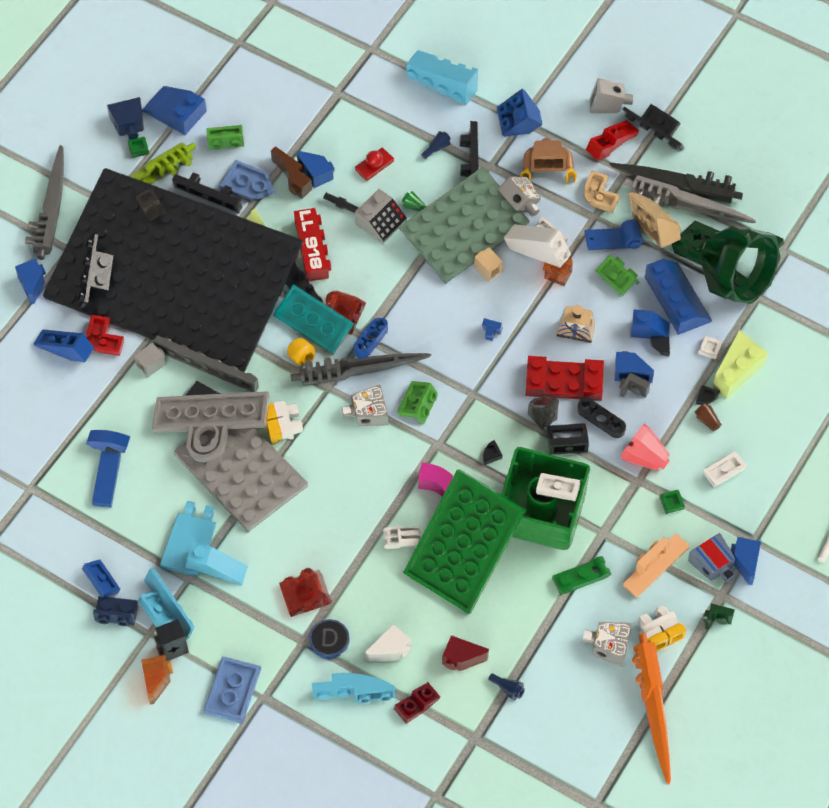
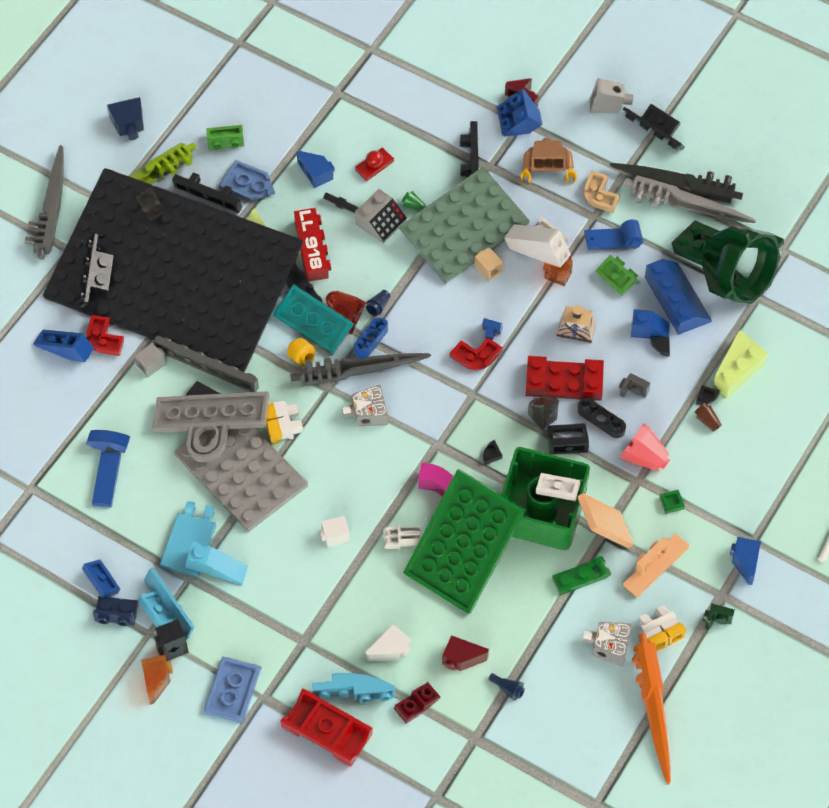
(31, 278): blue slope -> none
(138, 147): green tile -> none
(176, 108): blue slope -> none
(298, 182): reddish brown slope -> none
(305, 592): clear red slope -> none
(327, 727): none -> red piece
(329, 638): black tile -> none
(334, 531): none -> white brick
(377, 303): none -> dark blue cone
(418, 401): bright green bracket -> none
(439, 142): dark blue cone -> none
(443, 76): medium azure wedge -> none
(476, 359): none -> red plate
(513, 87): none -> dark red slope
(521, 194): light grey torso -> none
(605, 520): none -> light nougat tile
(610, 139): red slope -> none
(631, 363): blue slope -> none
(654, 220): tan slope -> none
(710, 347): white tile -> none
(713, 559): torso -> none
(724, 469): white plate -> none

